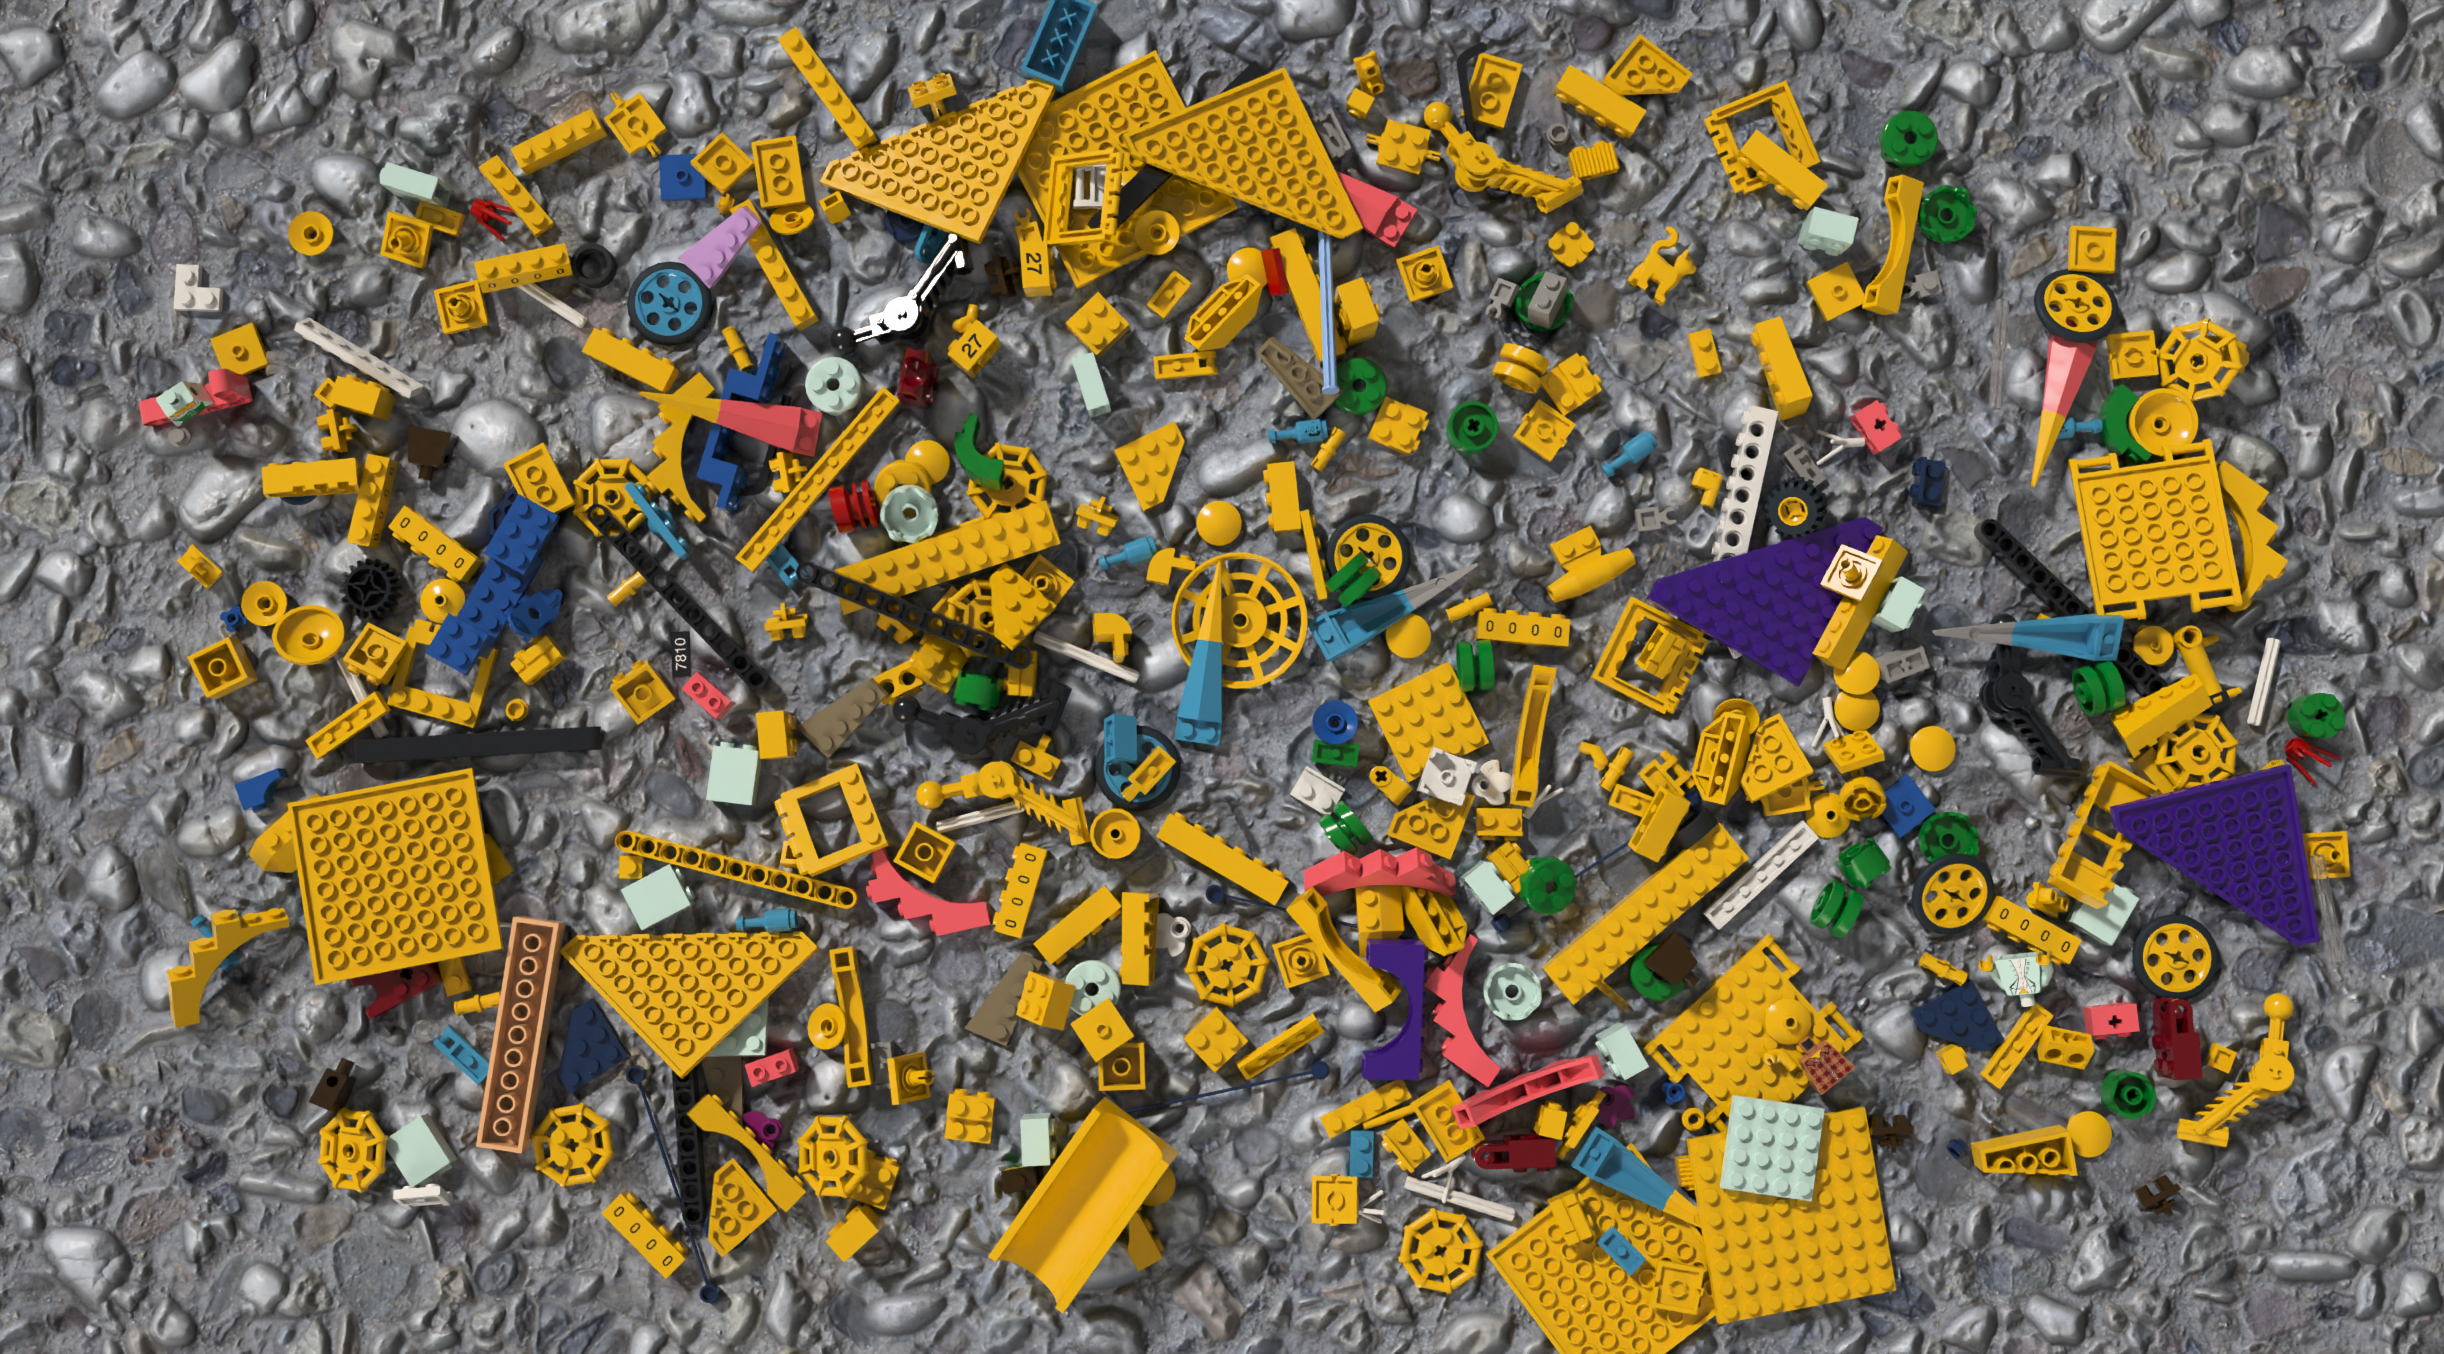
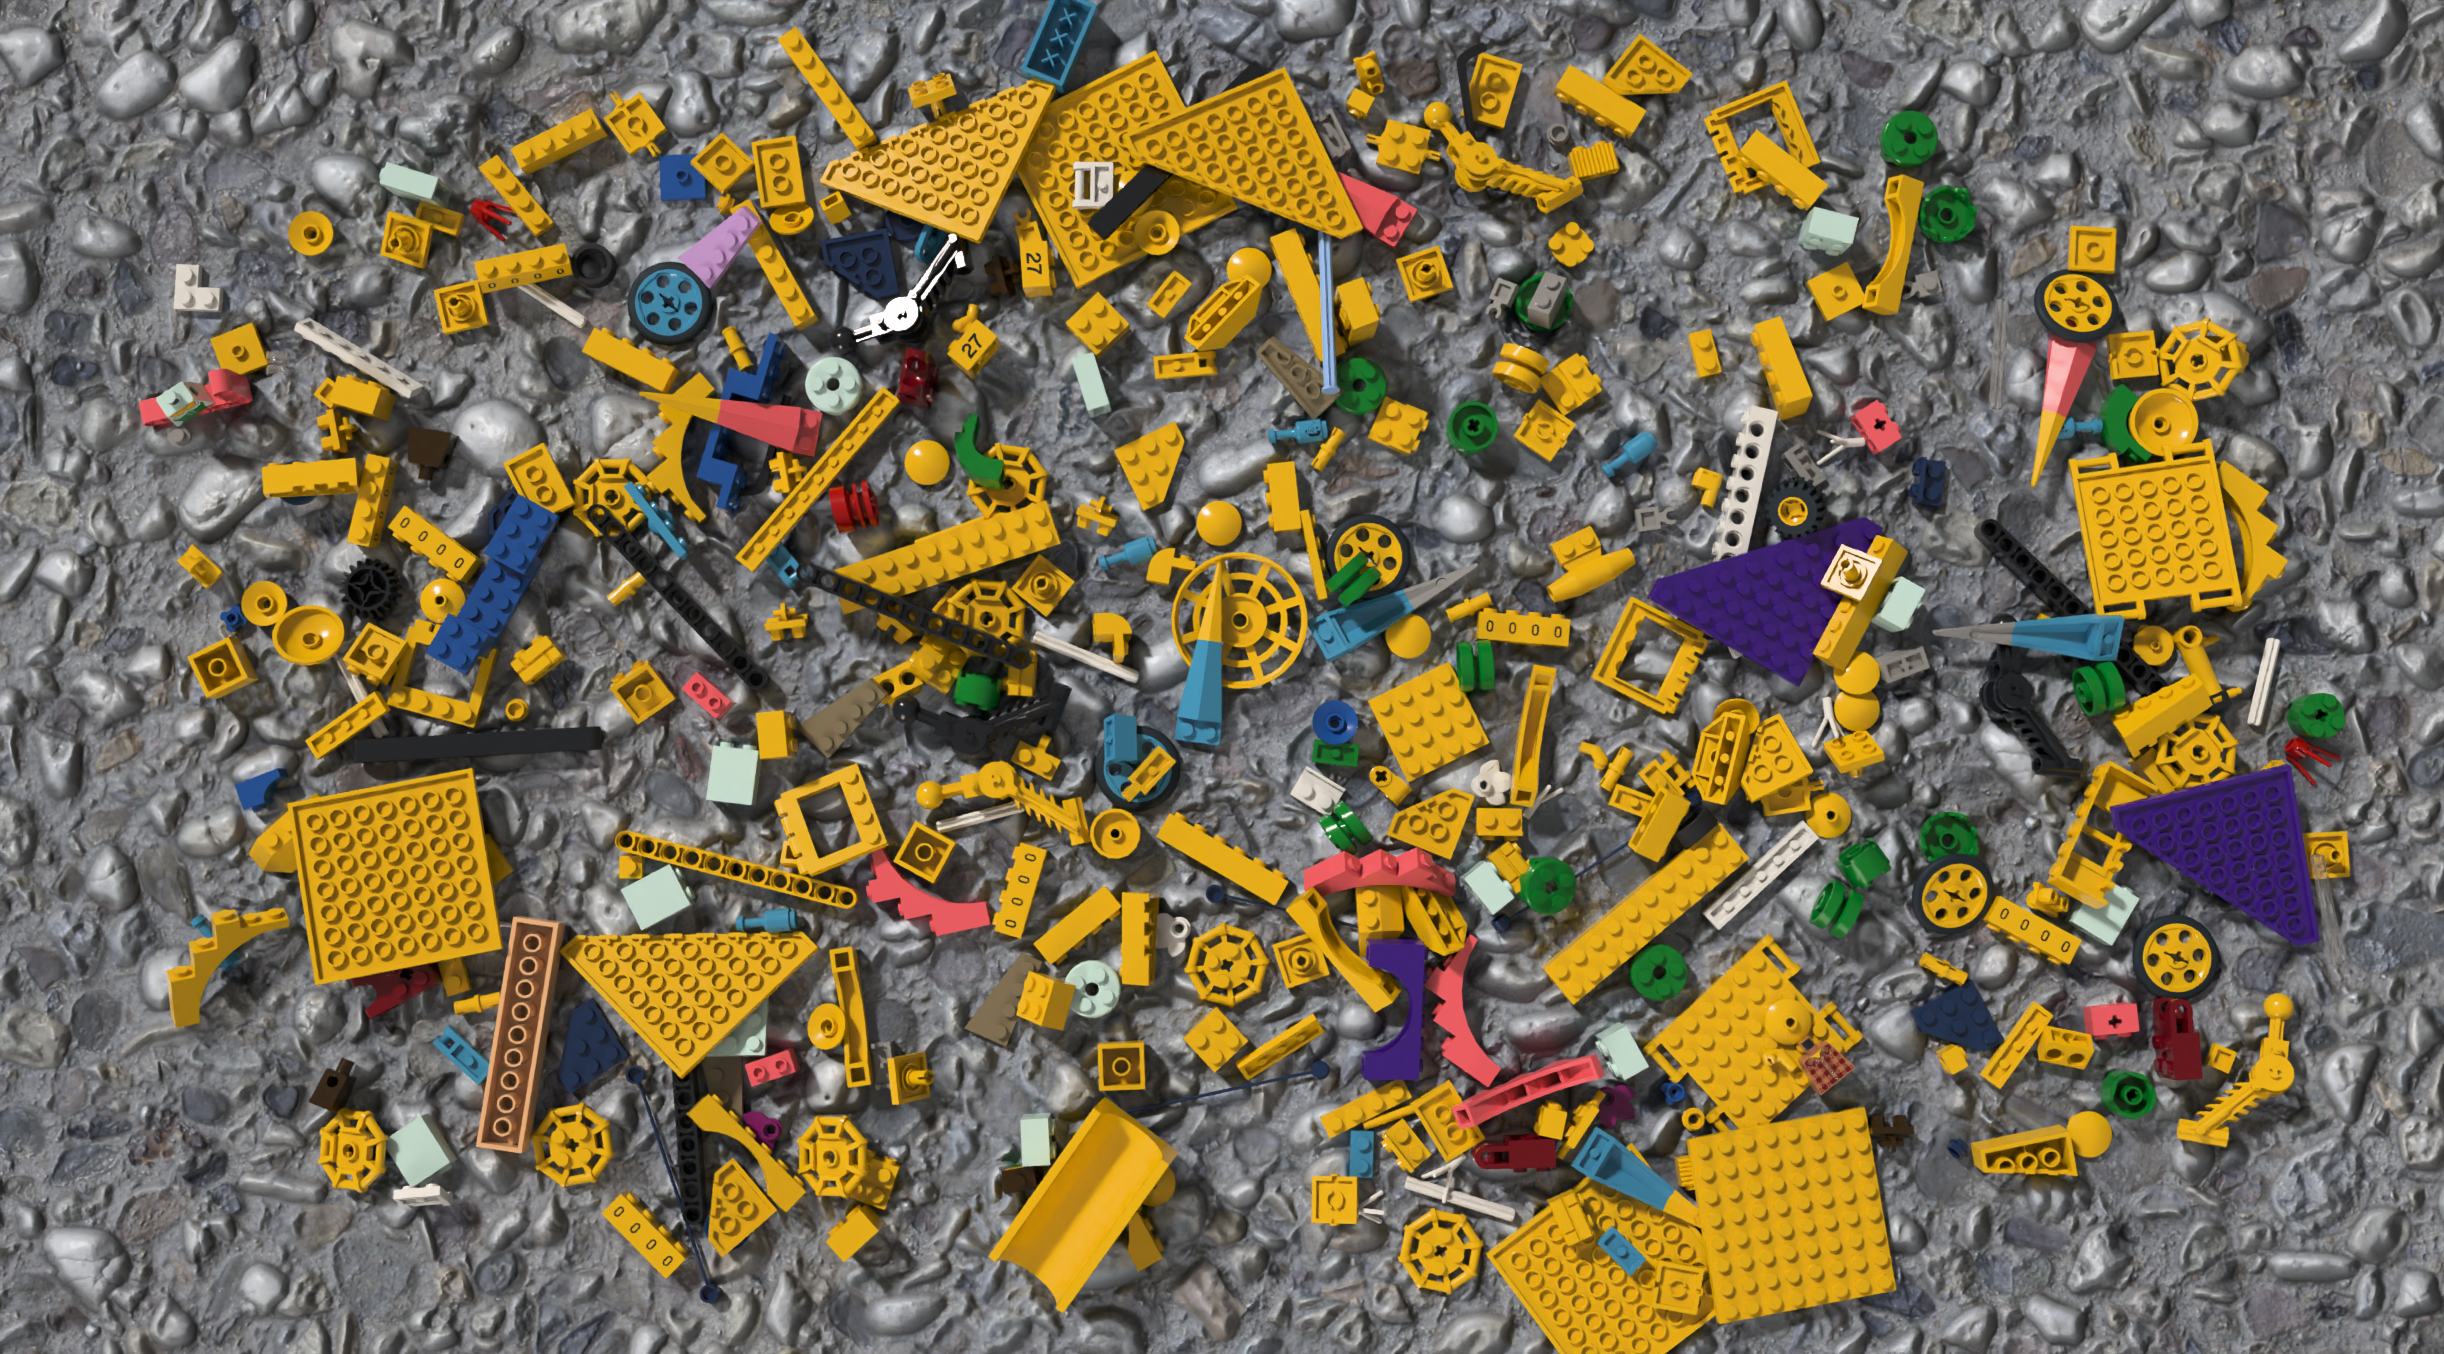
(545, 602): blue piece -> none
(680, 654): black sticker -> none
(865, 261): none -> dark blue plate
(900, 473): yellow plate -> none
(904, 528): light aqua plate -> none
(970, 1116): yellow plate -> none
(1016, 606): yellow plate -> none
(1060, 193): yellow hinge -> none
(1102, 1030): yellow plate -> none
(1274, 271): red tile -> none
(1446, 776): white panel -> none
(1528, 993): light aqua plate -> none
(1612, 995): yellow piece -> none
(1660, 271): yellow animal -> none
(1661, 651): yellow brick -> none
(1673, 961): dark brown torso -> none
(1772, 1148): light aqua plate -> none
(1862, 798): yellow cylinder -> none
(1905, 806): blue plate -> none
(1932, 748): yellow dish -> none
(2020, 973): light aqua torso -> none
(2166, 1190): dark brown hips -> none

